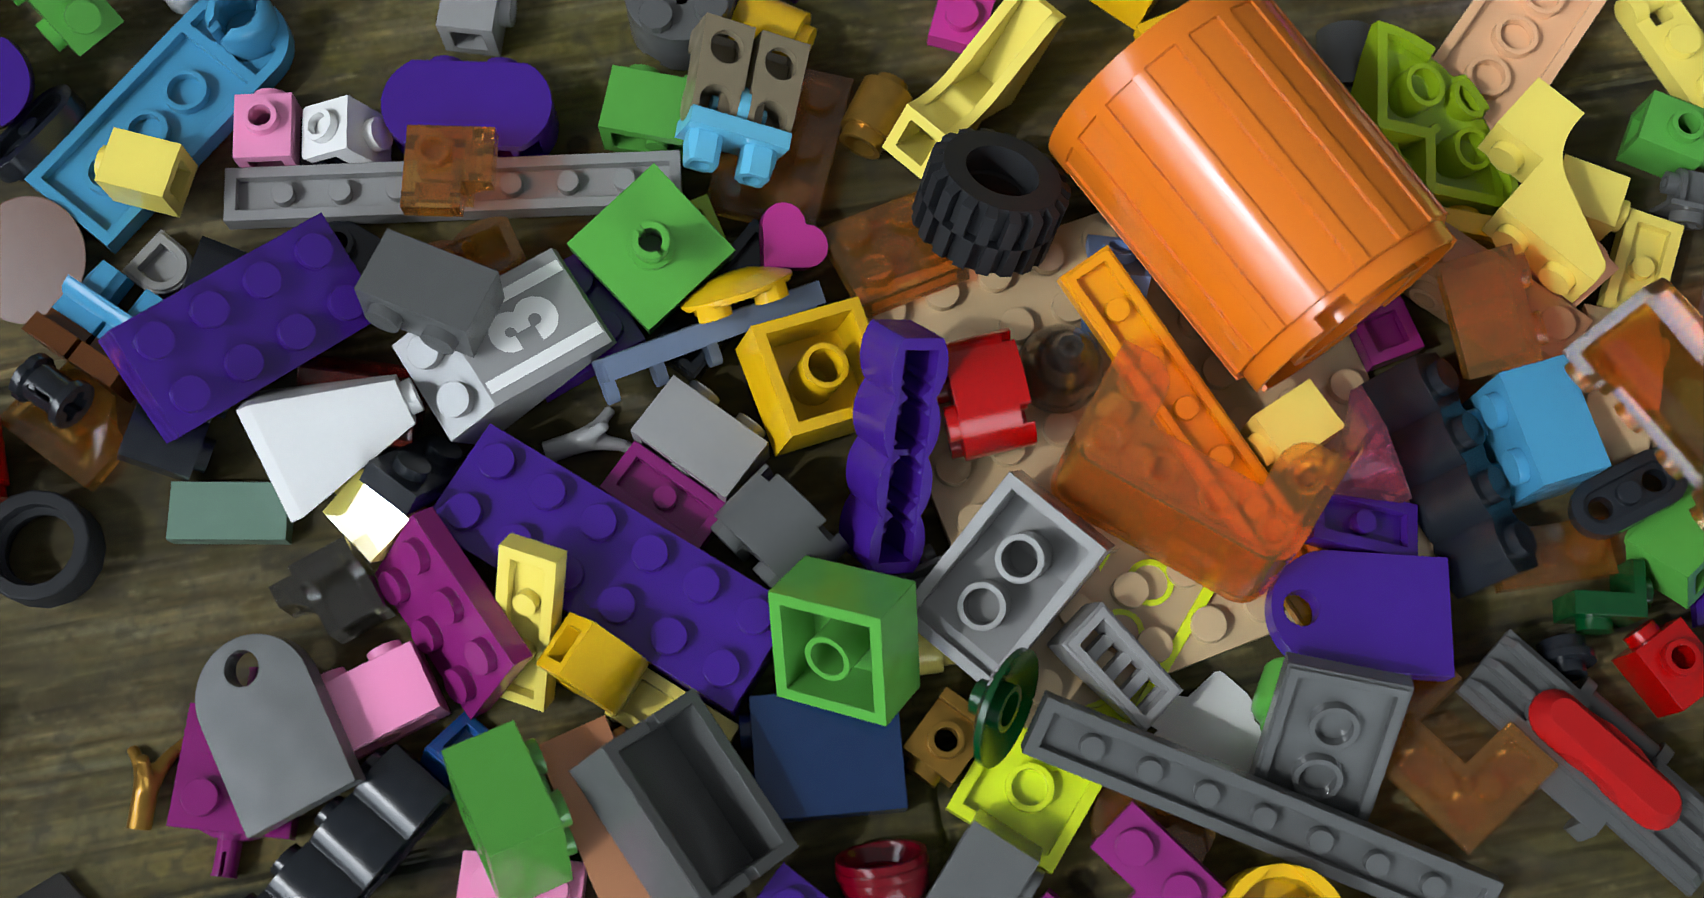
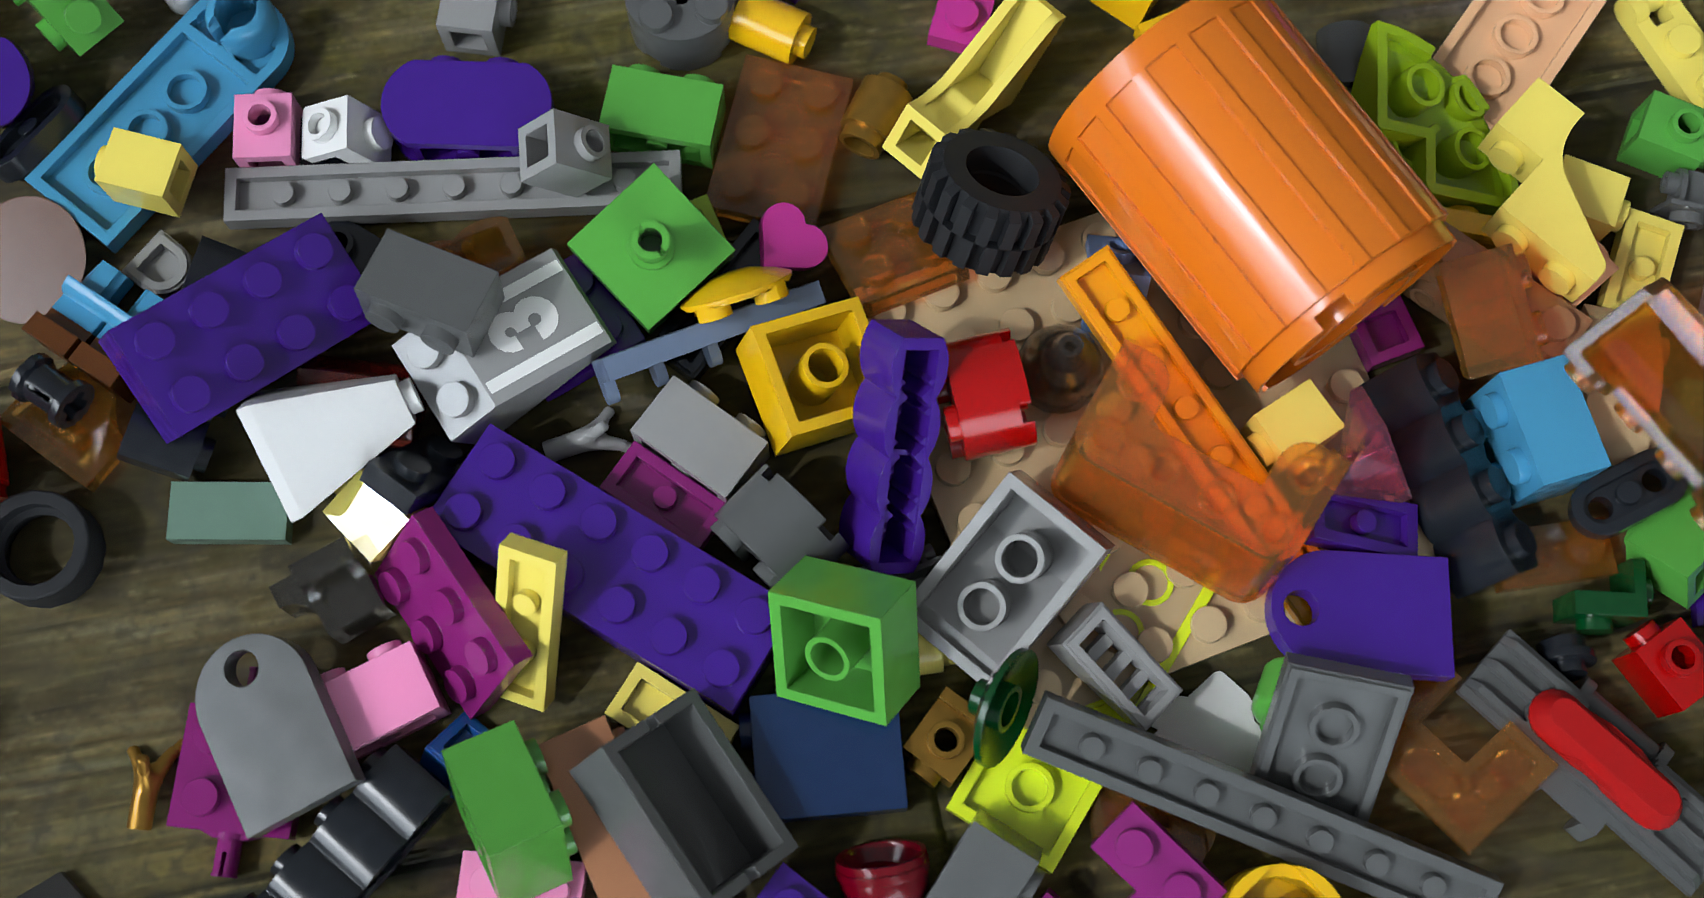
(447, 168): clear orange brick -> none
(564, 153): none -> light grey brick
(593, 663): yellow brick -> none
(739, 98): dark tan hips -> none

